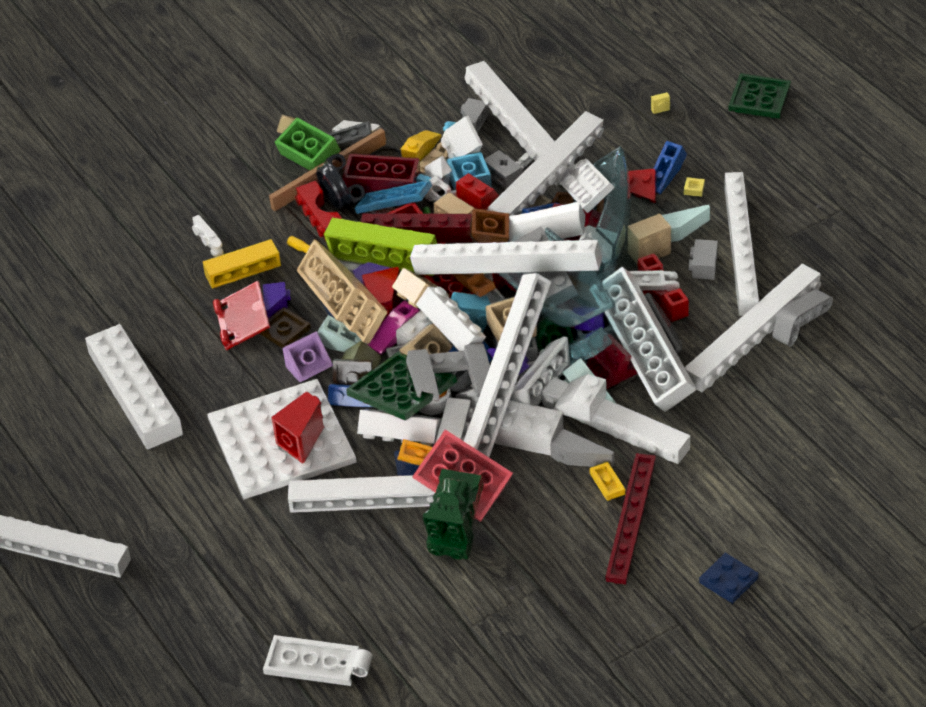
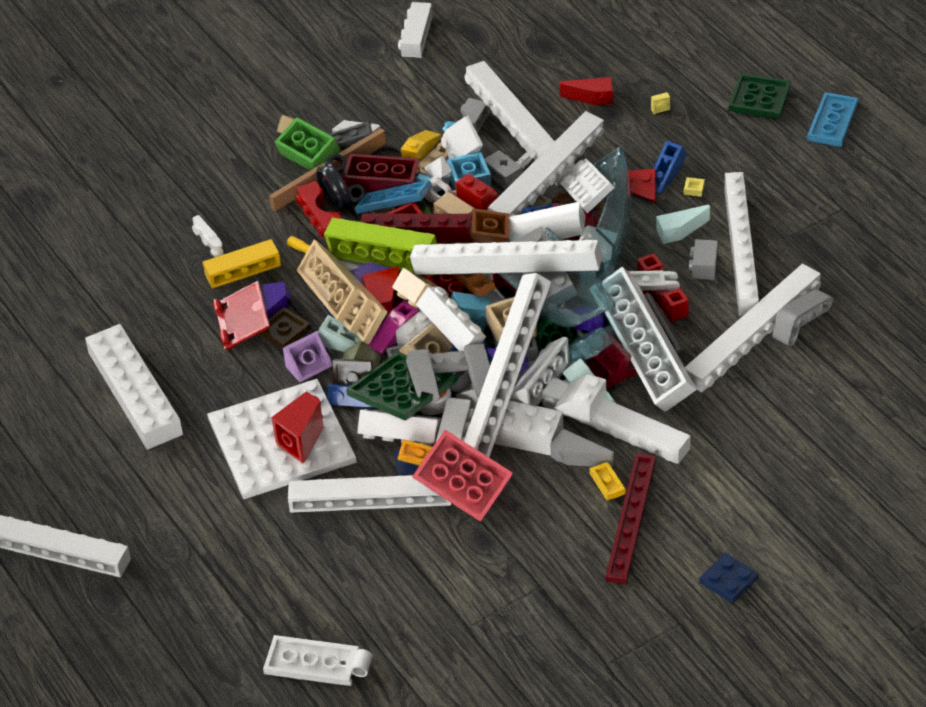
(415, 30): none -> white brick
(453, 514): dark green brick -> none
(591, 91): none -> red slope
(649, 237): tan brick -> none
(833, 119): none -> dark azure tile

